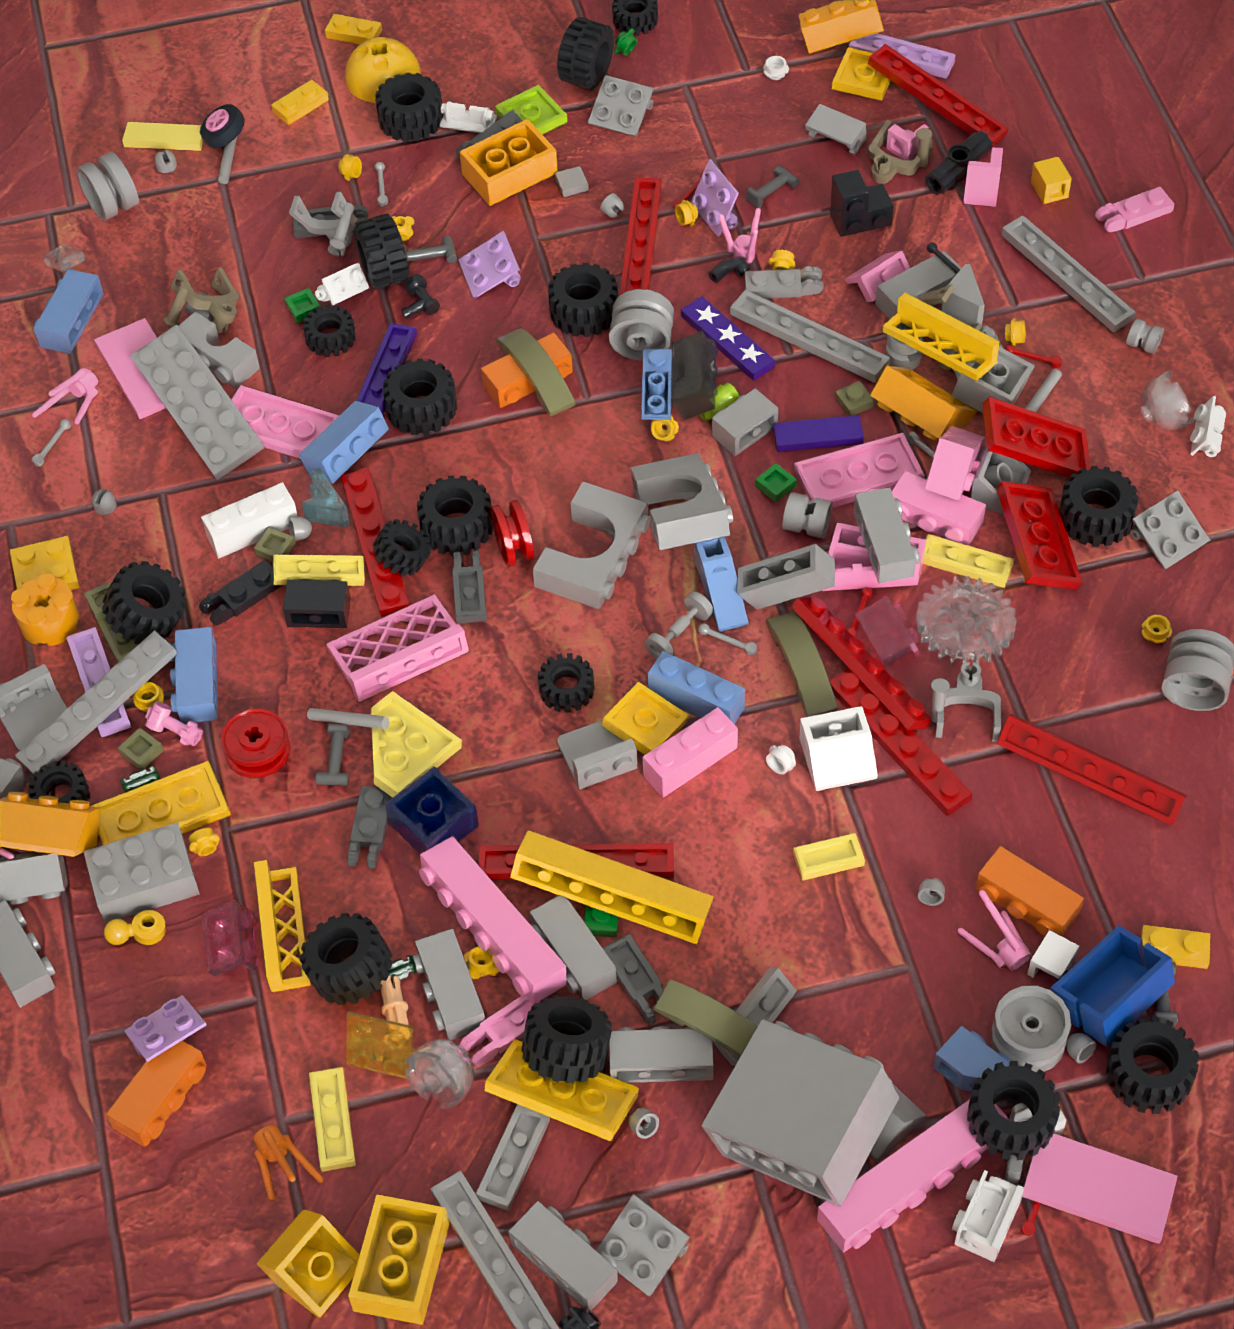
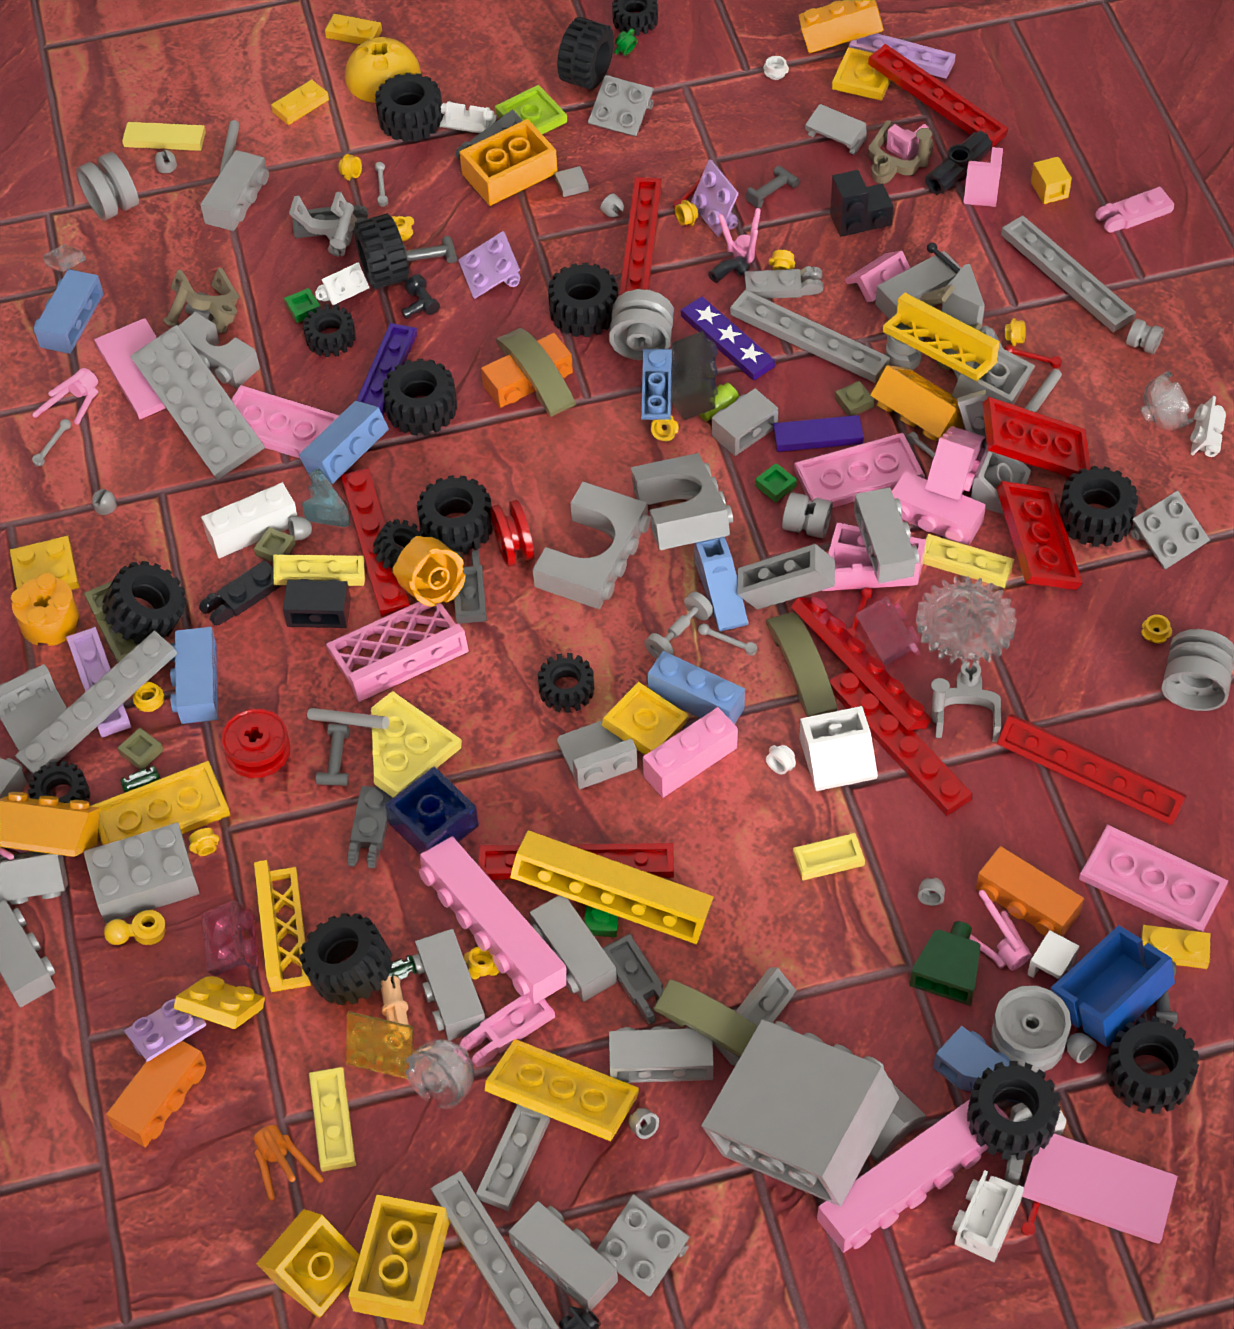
(159, 717): bright pink bar -> none
(219, 1002): none -> yellow plate
(222, 126): black wheel -> none
(234, 190): none -> light grey brick
(429, 571): none -> light orange brick
(566, 1039): black tyre -> none
(948, 964): none -> dark green torso
(972, 413): none -> light grey tile
(1153, 880): none -> bright pink tile

